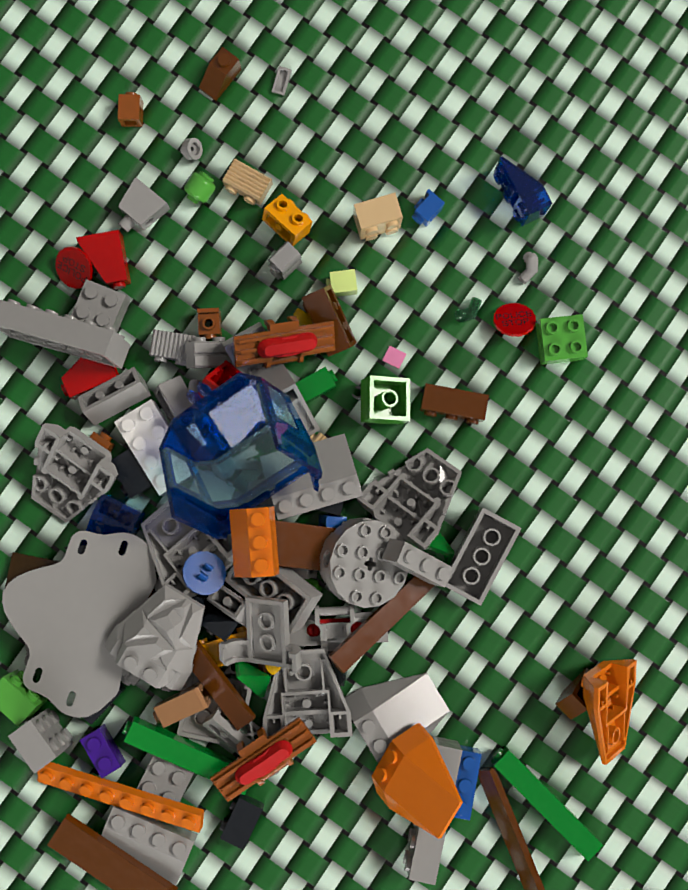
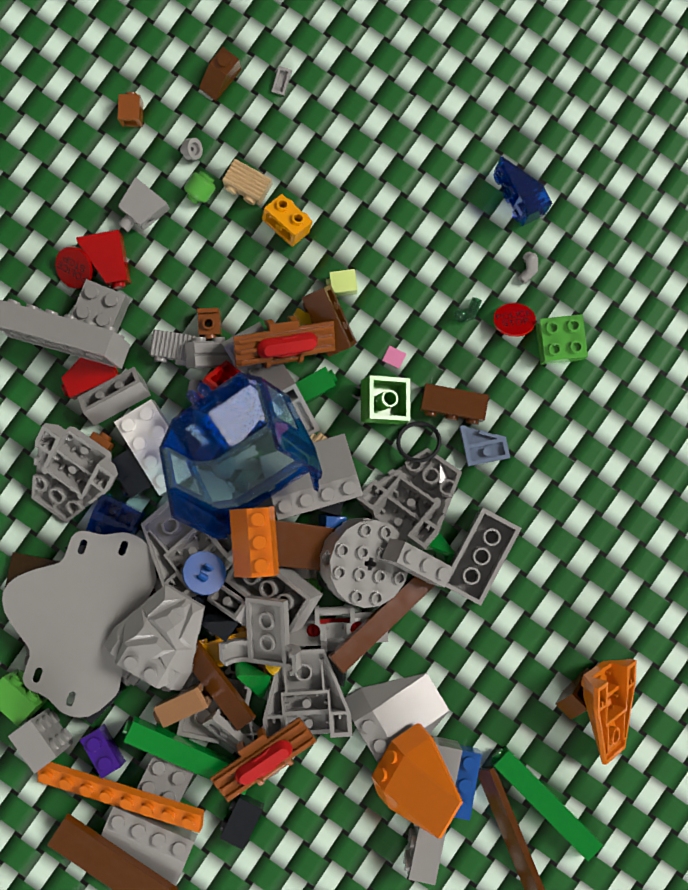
(173, 397): light grey brick -> none
(284, 261): light grey brick -> none
(377, 216): tan brick -> none
(418, 460): none -> black tyre
(427, 208): blue brick -> none
(483, 446): none -> sand blue wing

